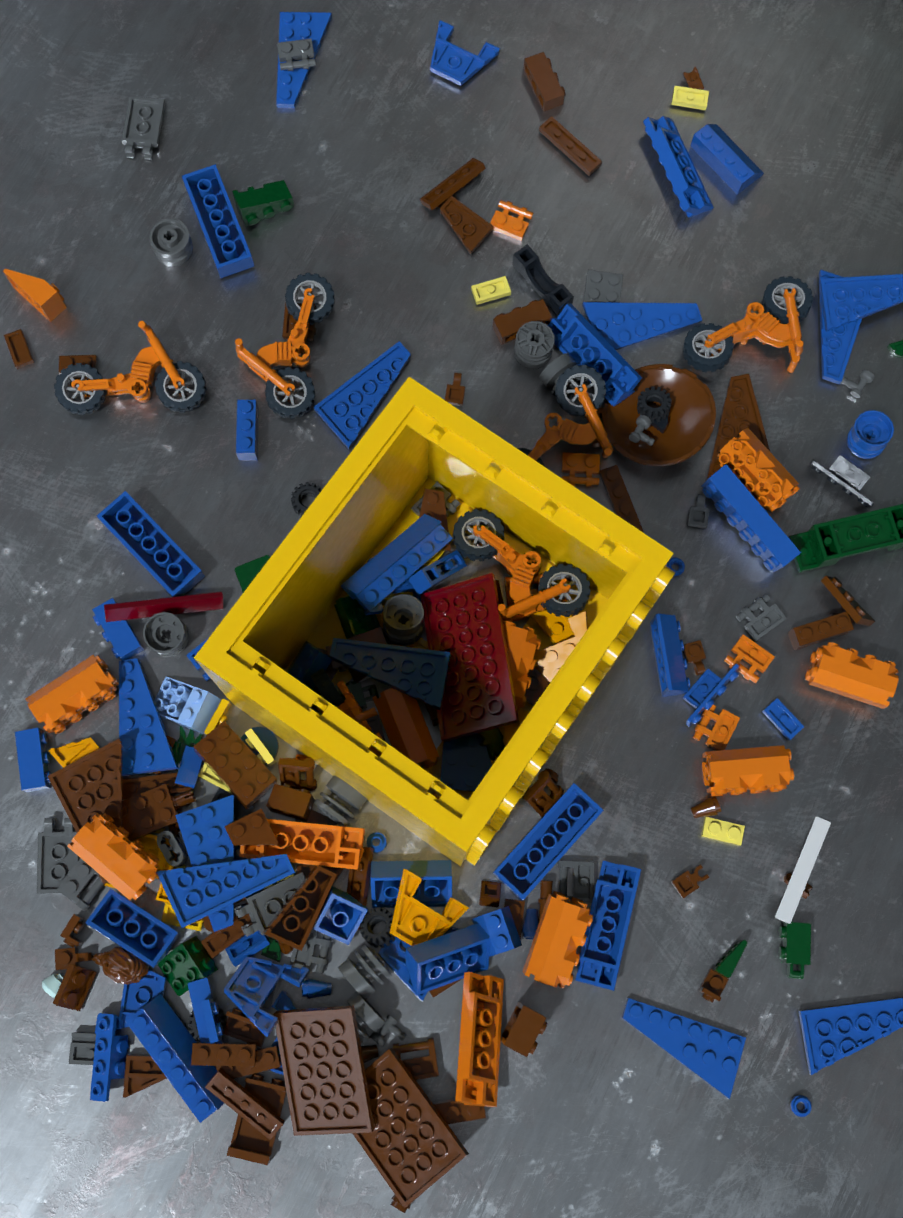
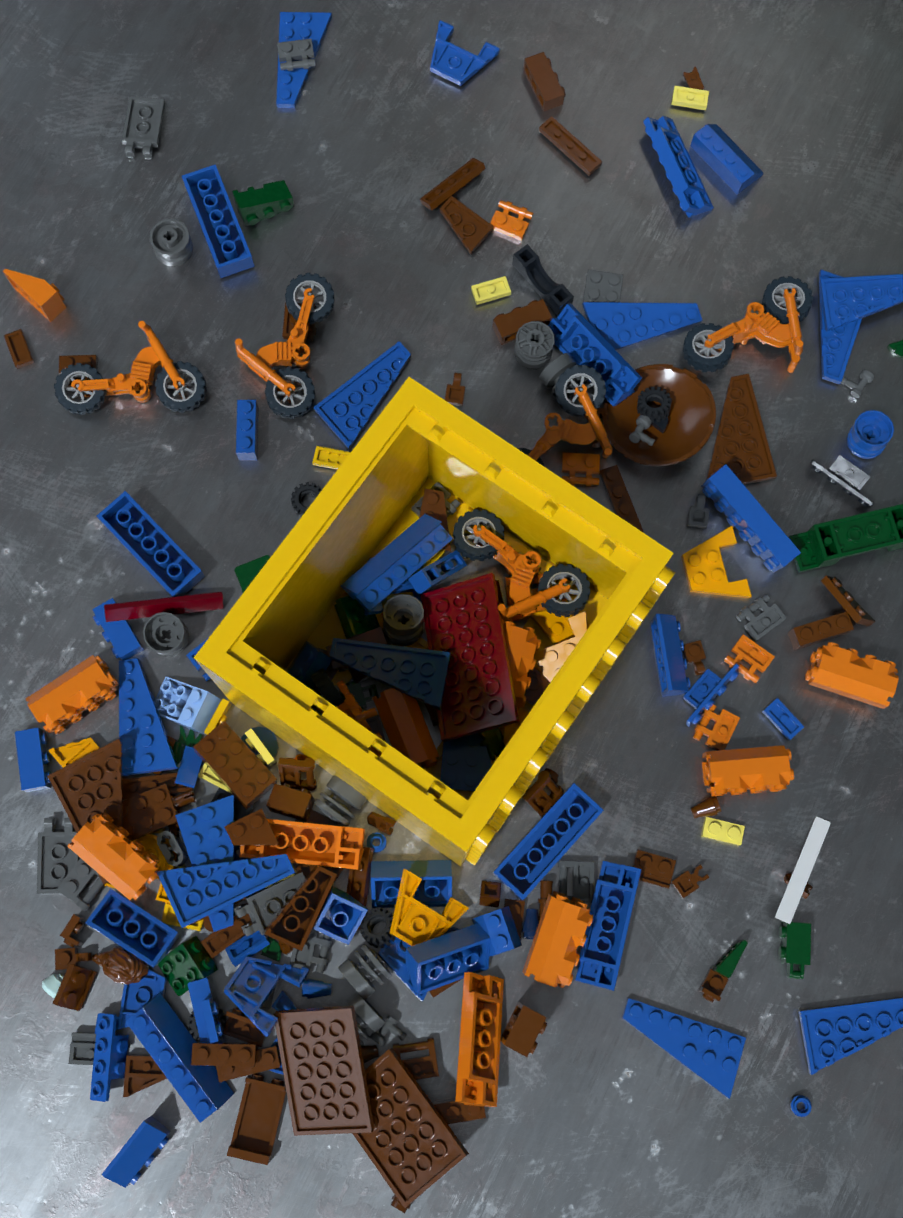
(137, 1152): none -> blue slope
(244, 1104): reddish brown plate -> none
(329, 457): none -> yellow plate
(383, 823): none -> reddish brown piece
(655, 868): none -> reddish brown plate
(676, 561): blue plate -> none
(706, 568): none -> light orange wing
(758, 470): orange brick -> none

